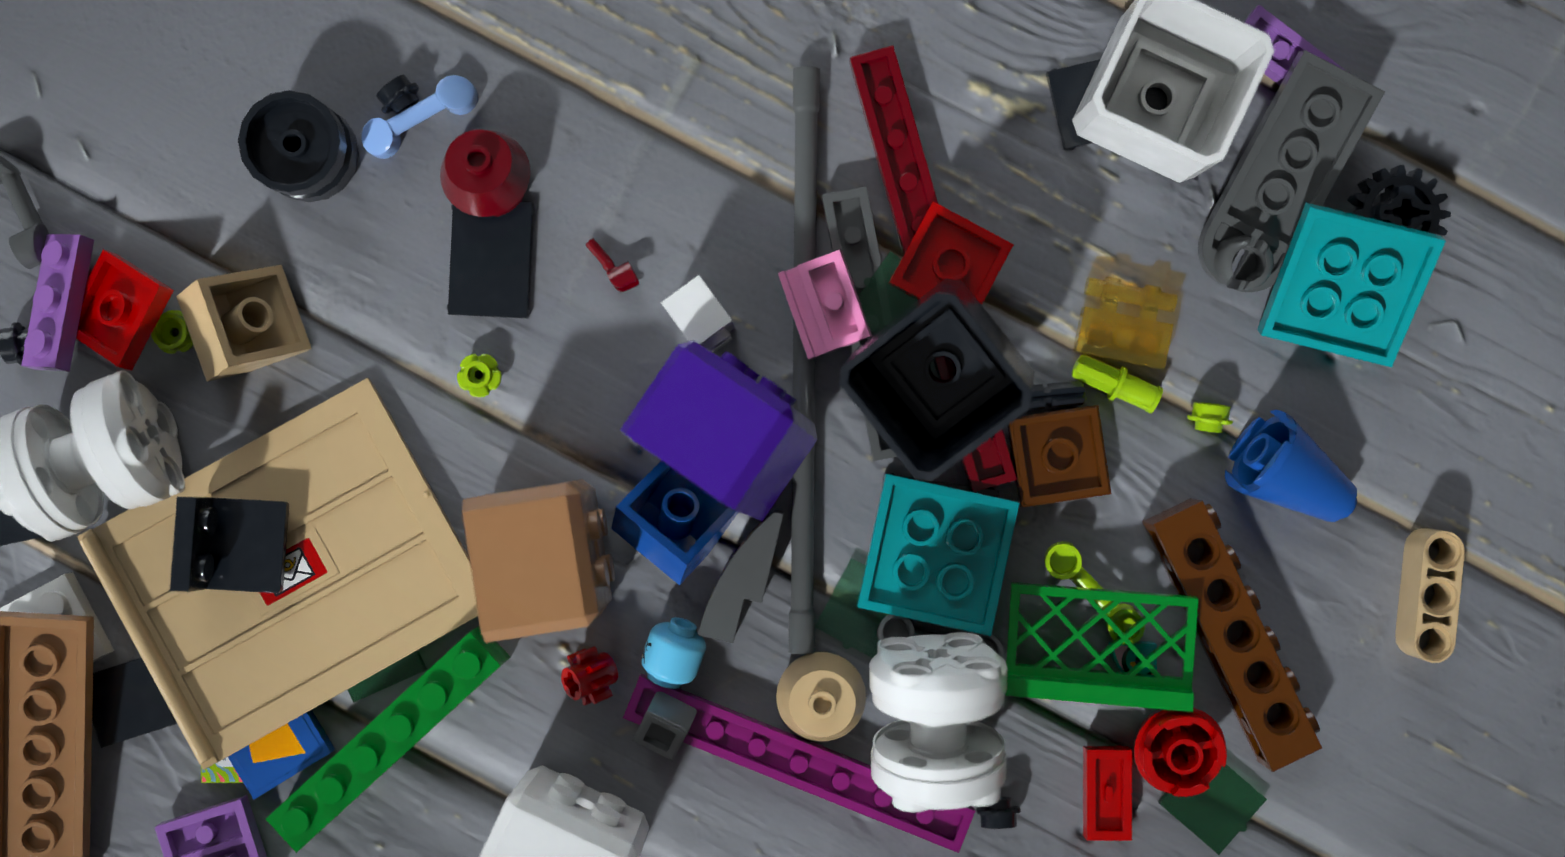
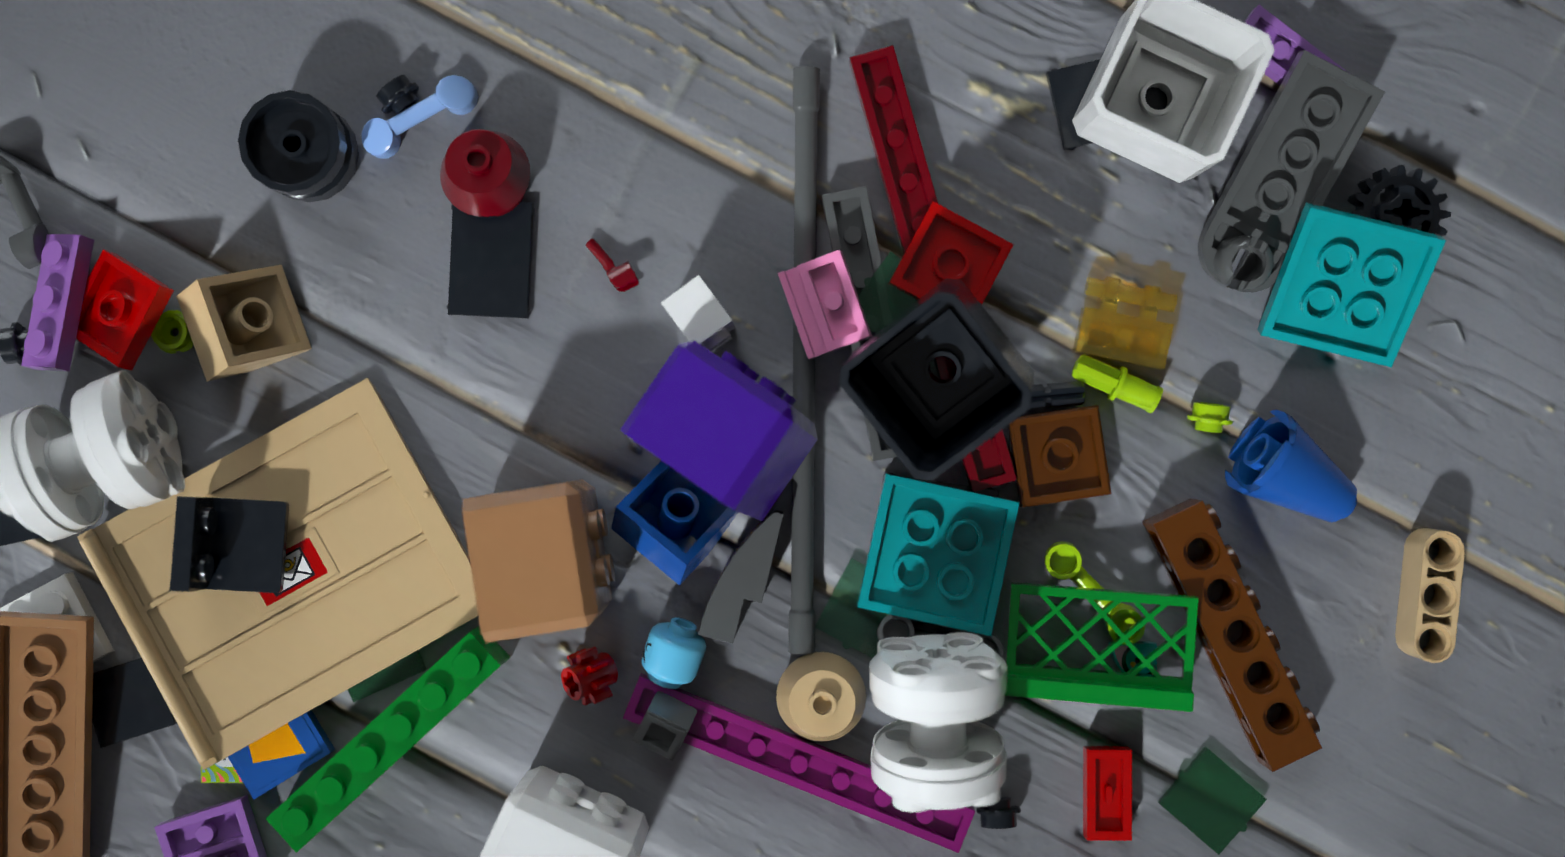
(491, 375): lime plate -> none
(1180, 751): red cone -> none

